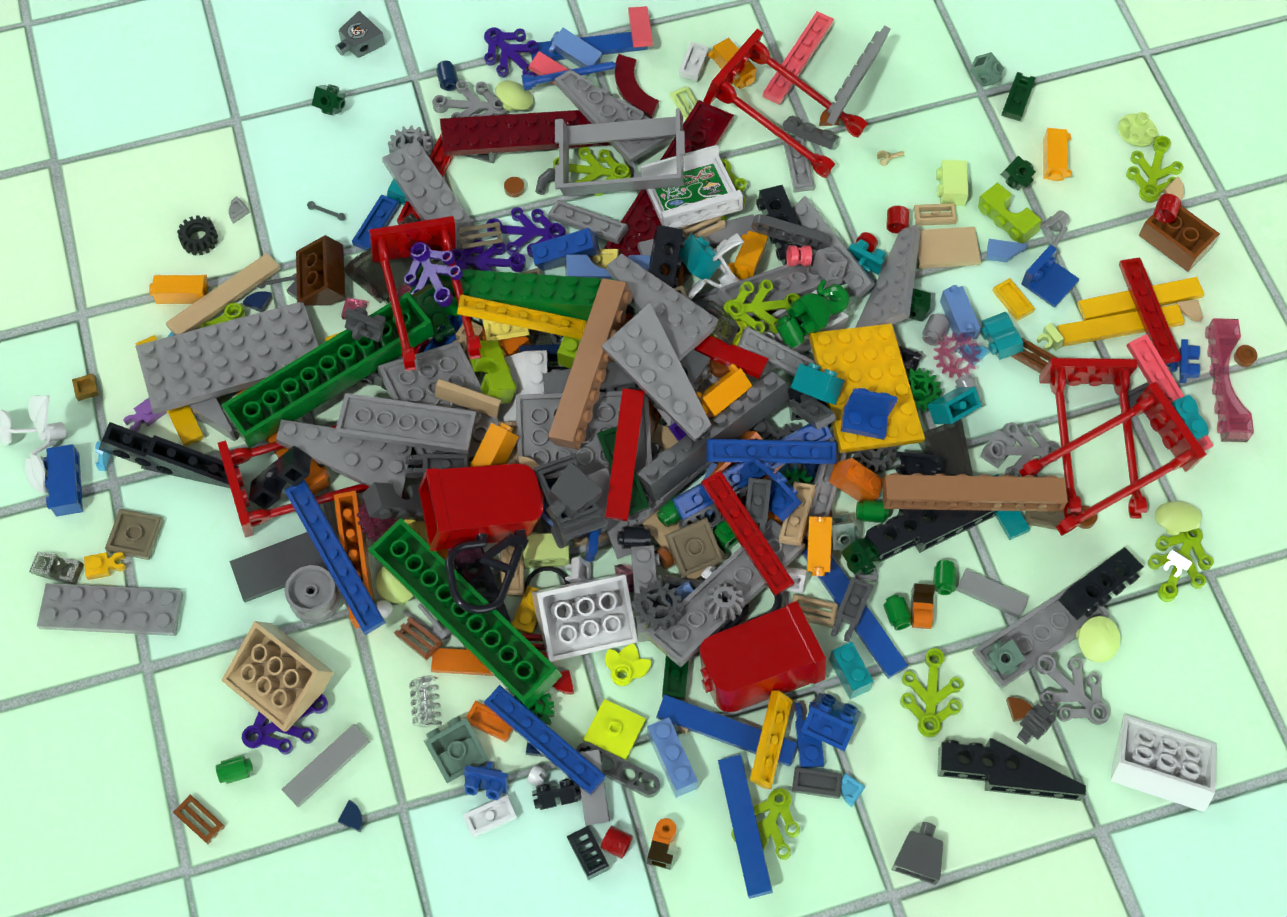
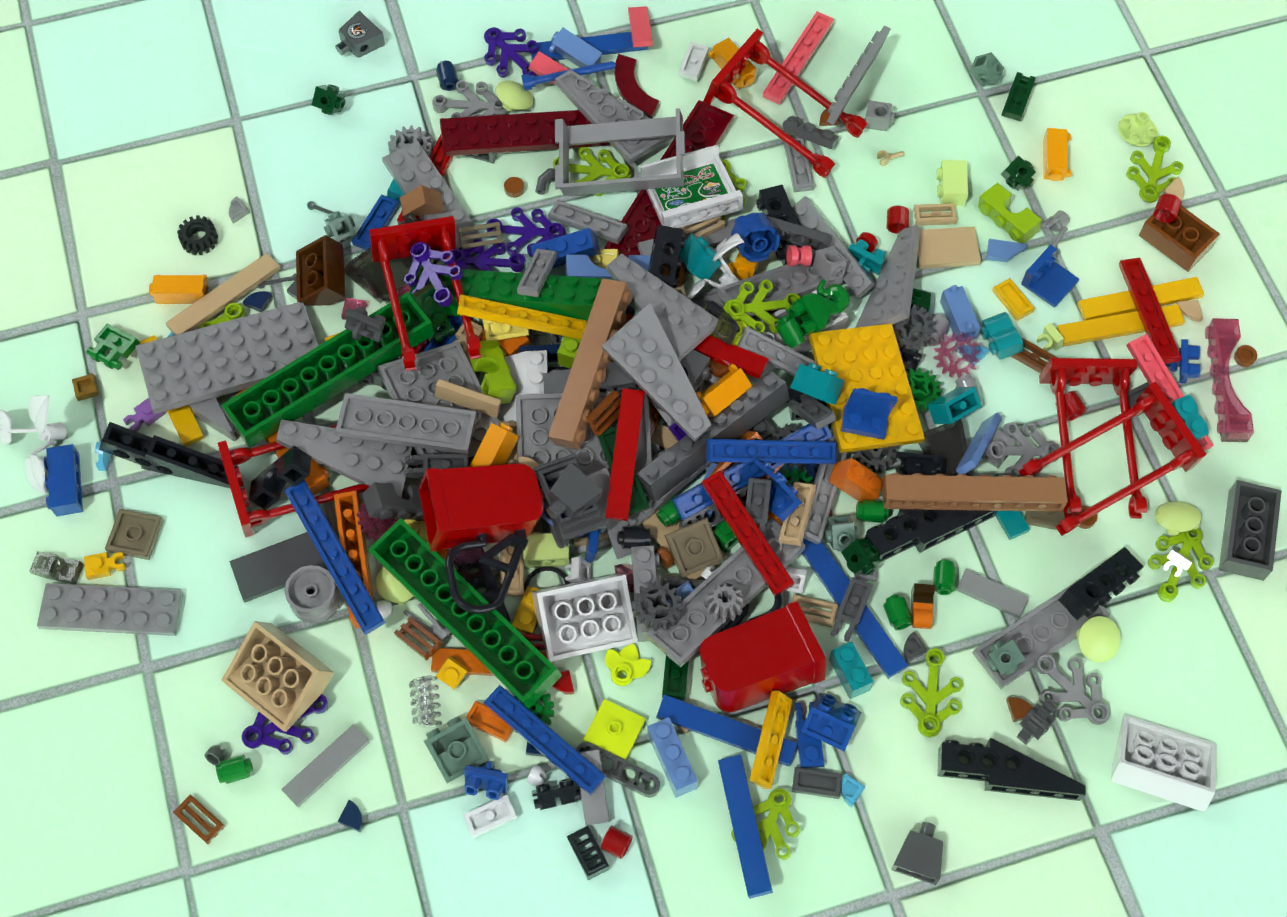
(115, 340): none -> green plate
(215, 755): none -> dark grey hinge
(346, 229): none -> sand green brick
(422, 202): none -> medium nougat slope
(452, 672): none -> yellow plate
(537, 272): none -> light grey tile
(607, 416): none -> dark orange tile
(663, 835): leg -> none
(673, 95): yellowish green tile -> none
(758, 236): none -> blue brick
(819, 545): light orange brick -> none
(879, 115): none -> light grey brick
(913, 647): none -> dark grey tile
(923, 331): none -> dark grey gear
(979, 444): none -> medium blue tile
(1073, 405): none -> red piece
(1250, 530): none -> dark grey brick

